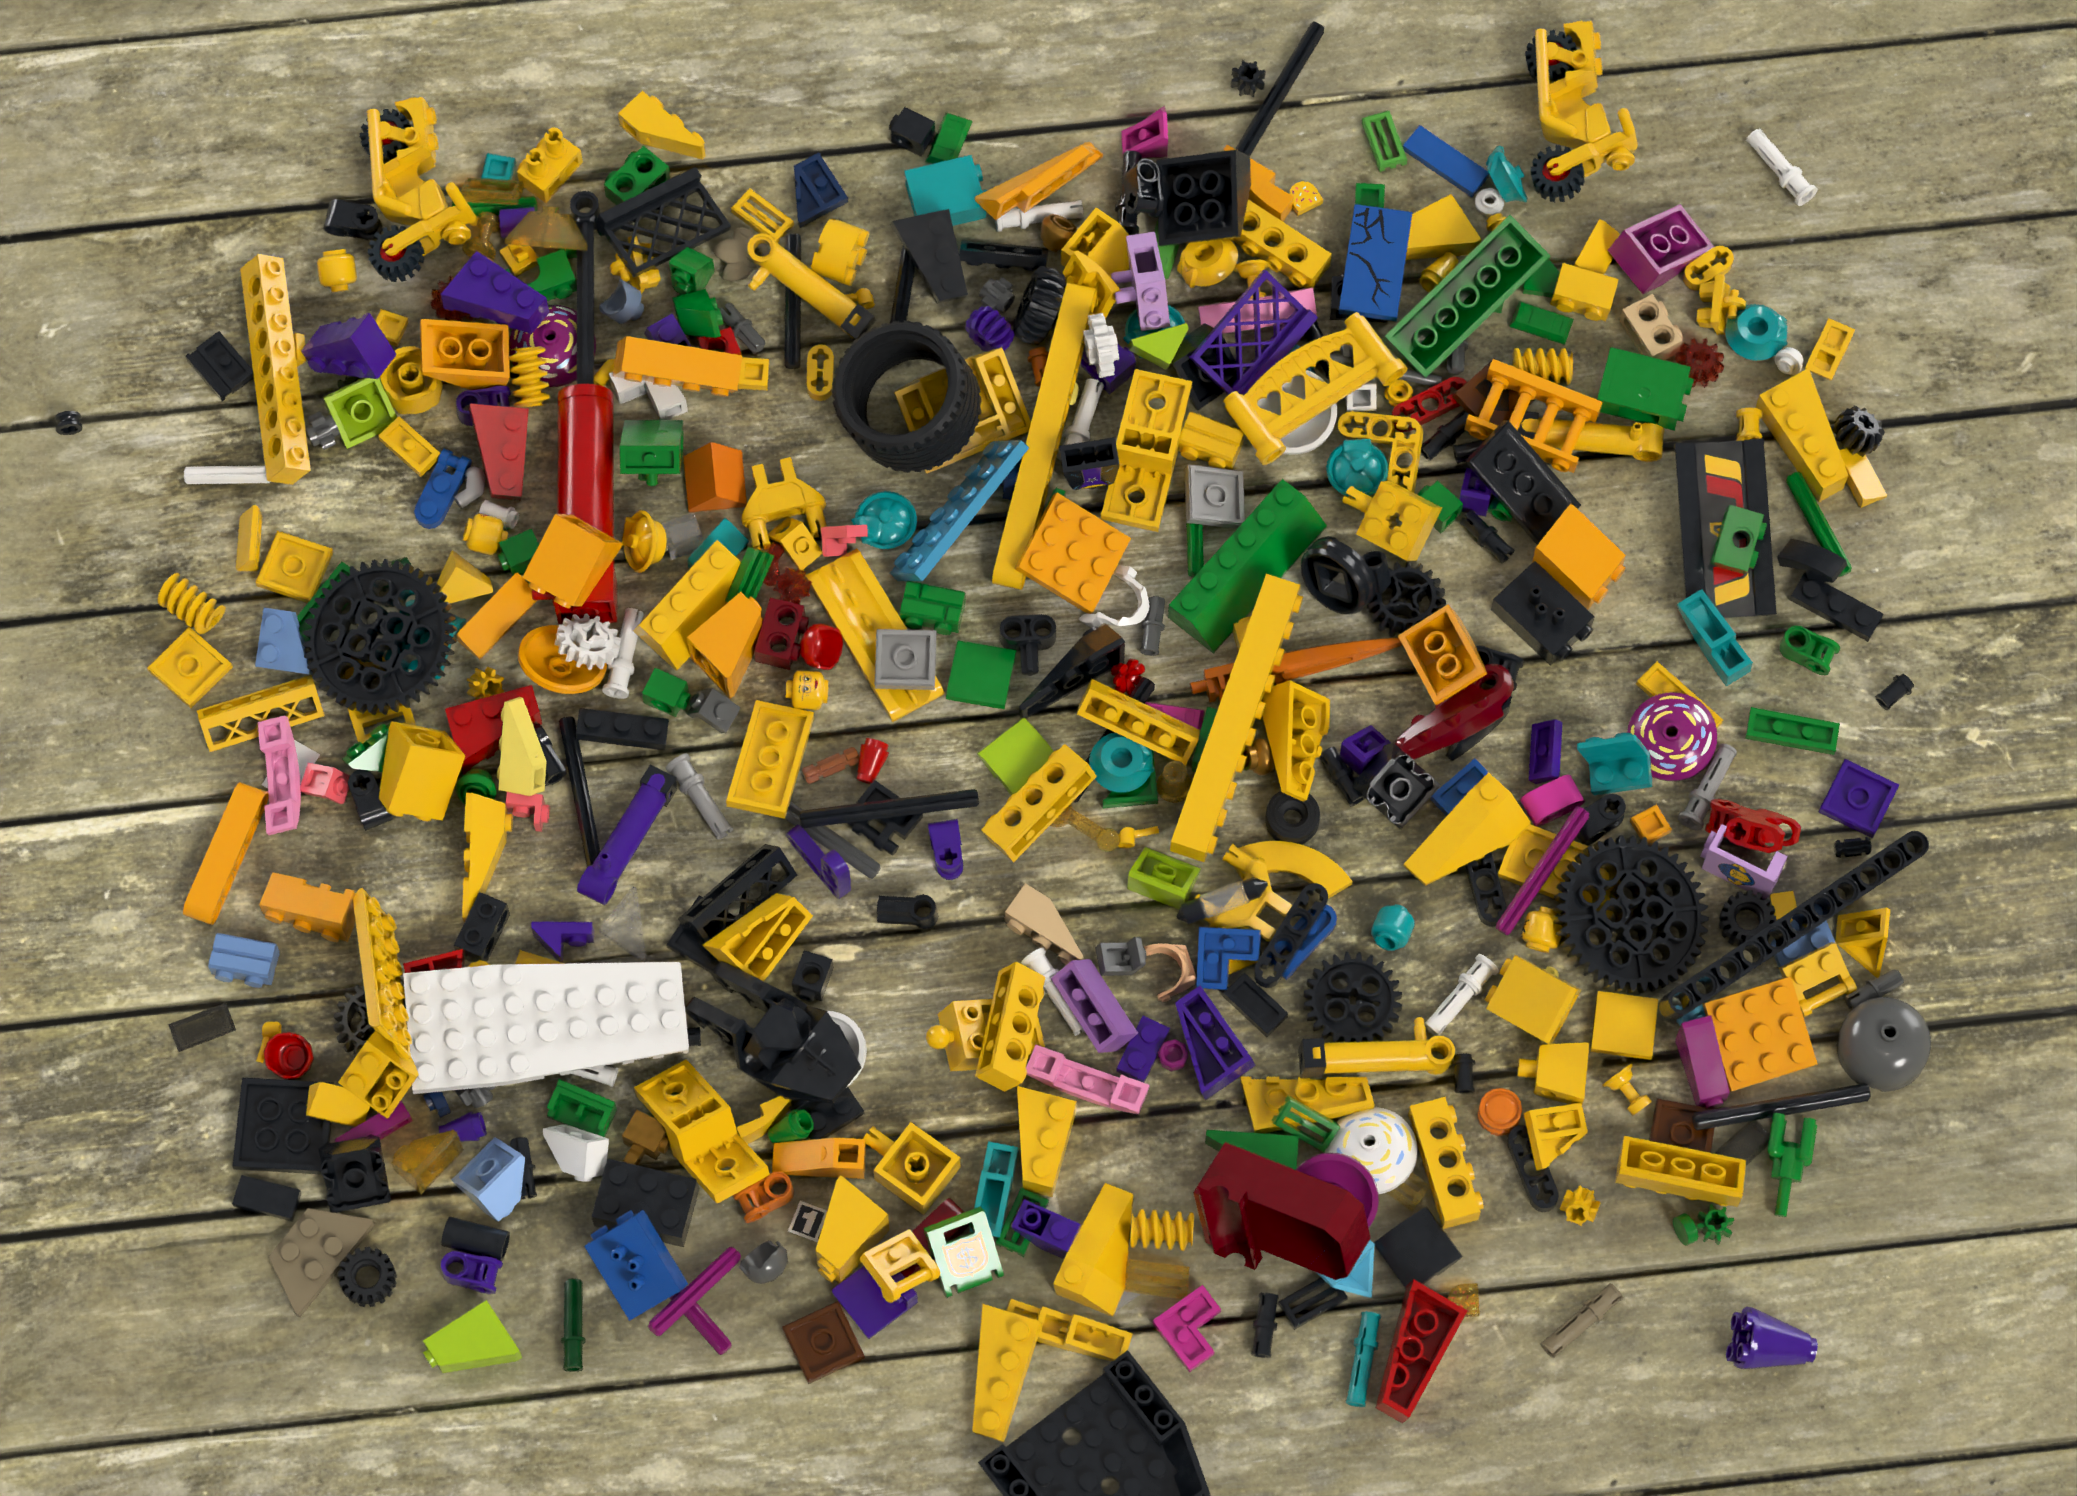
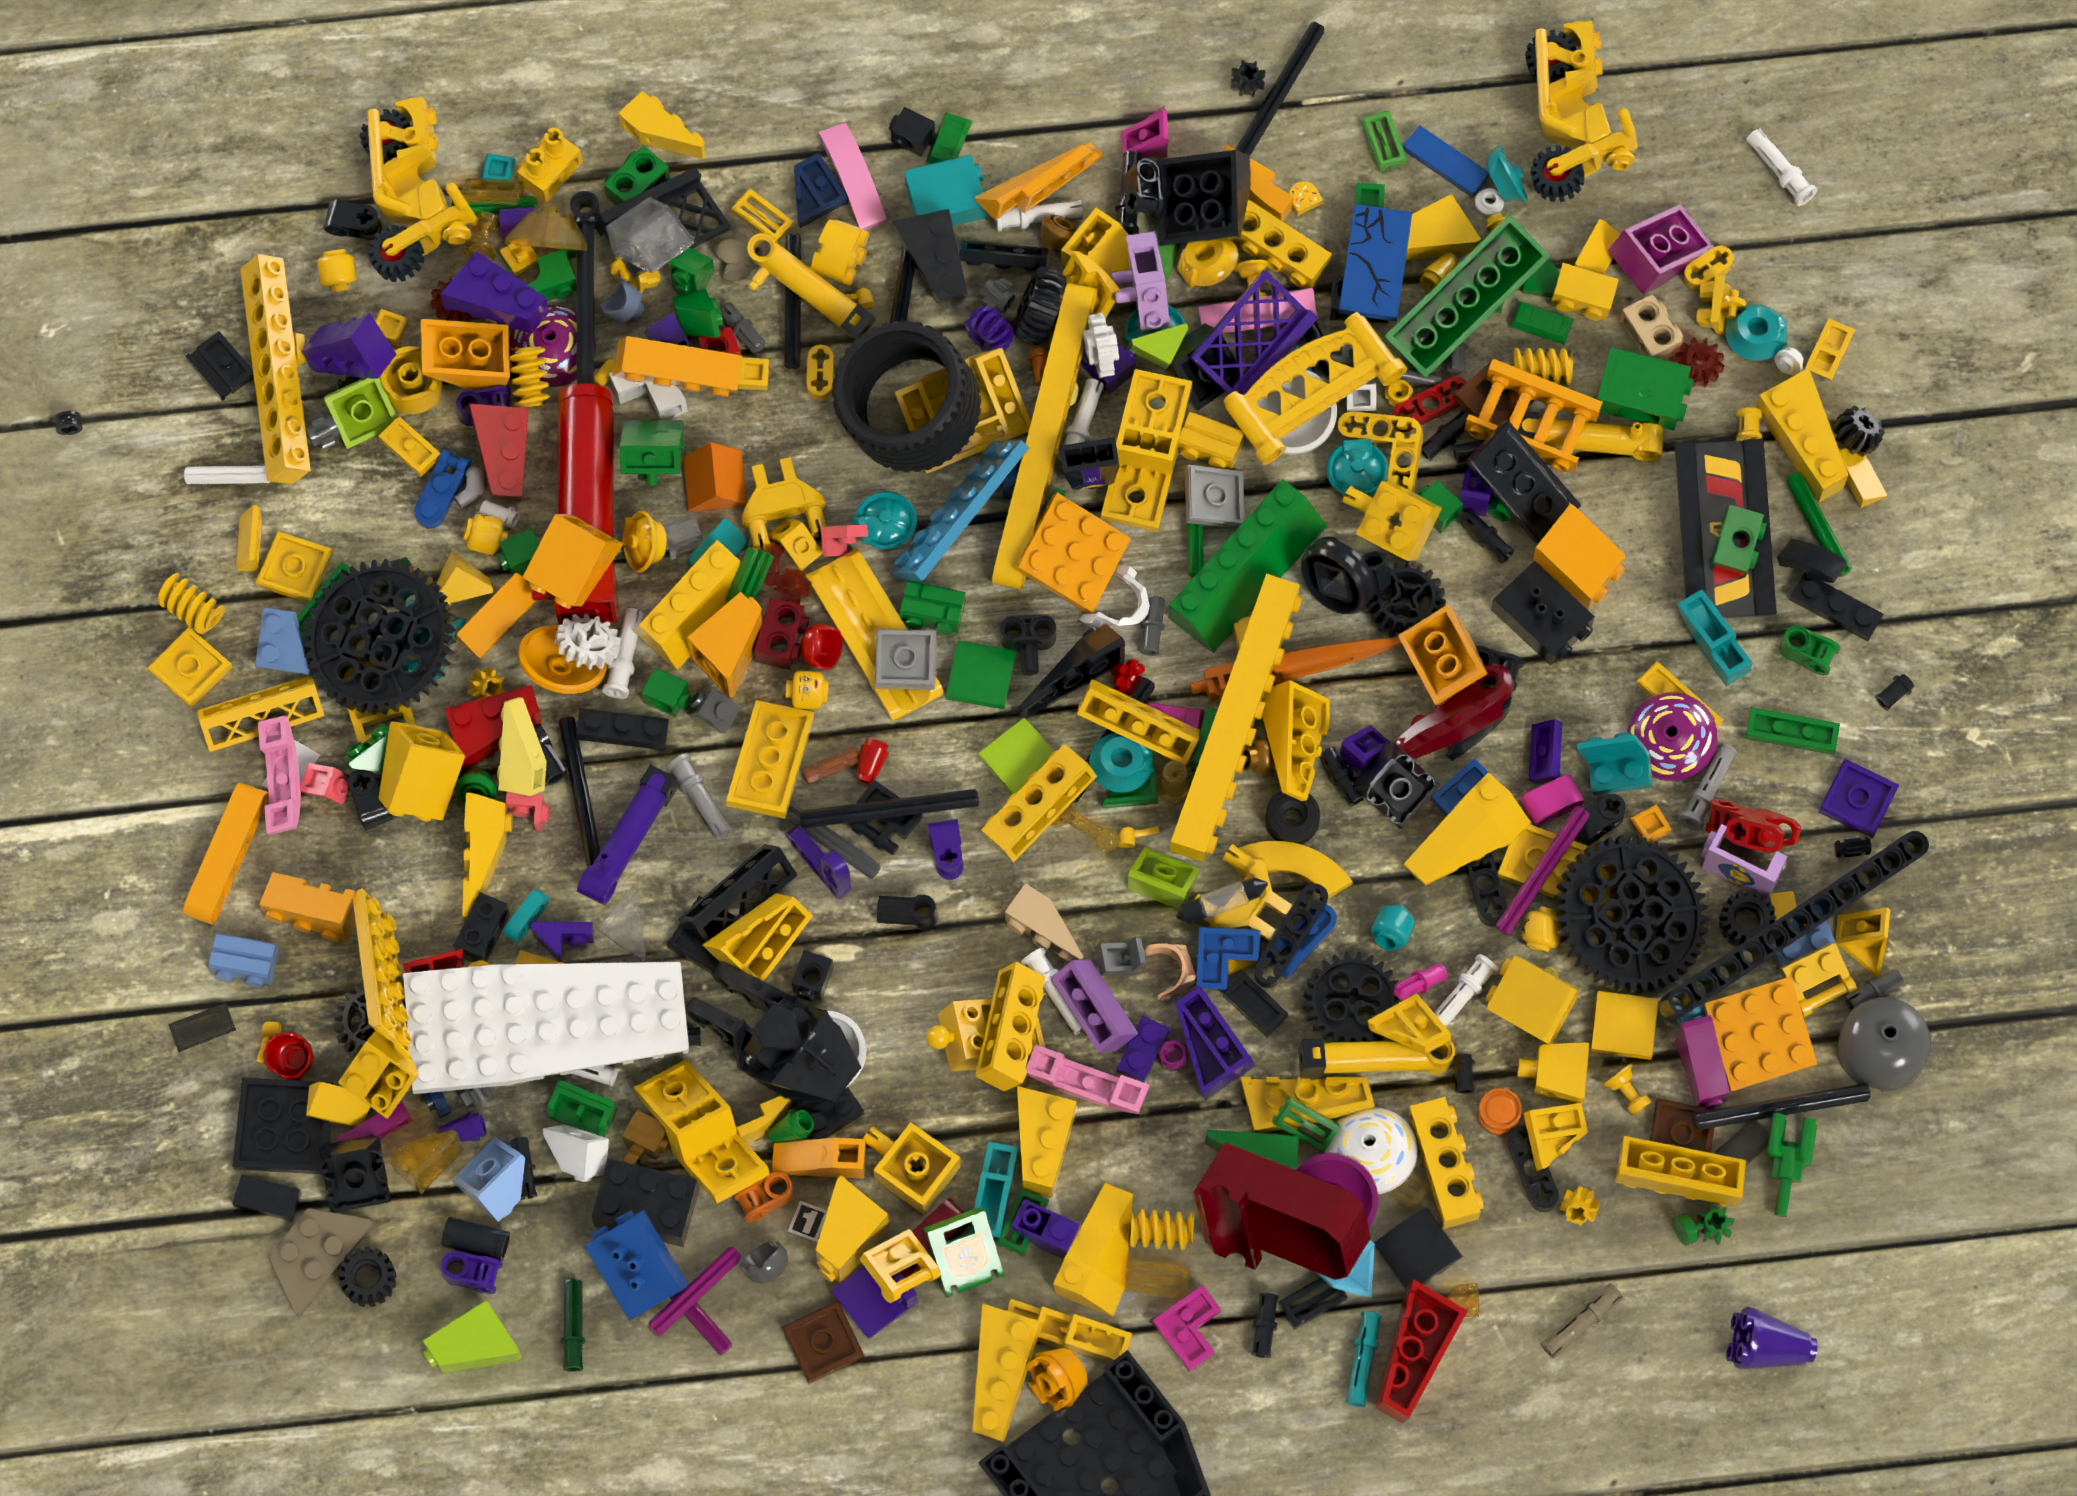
(528, 912): none -> teal beam
(648, 235): none -> clear slope
(853, 176): none -> bright pink slope
(1057, 1377): none -> light orange cone
(1411, 1025): none -> yellow wing
(1420, 981): none -> dark pink axle

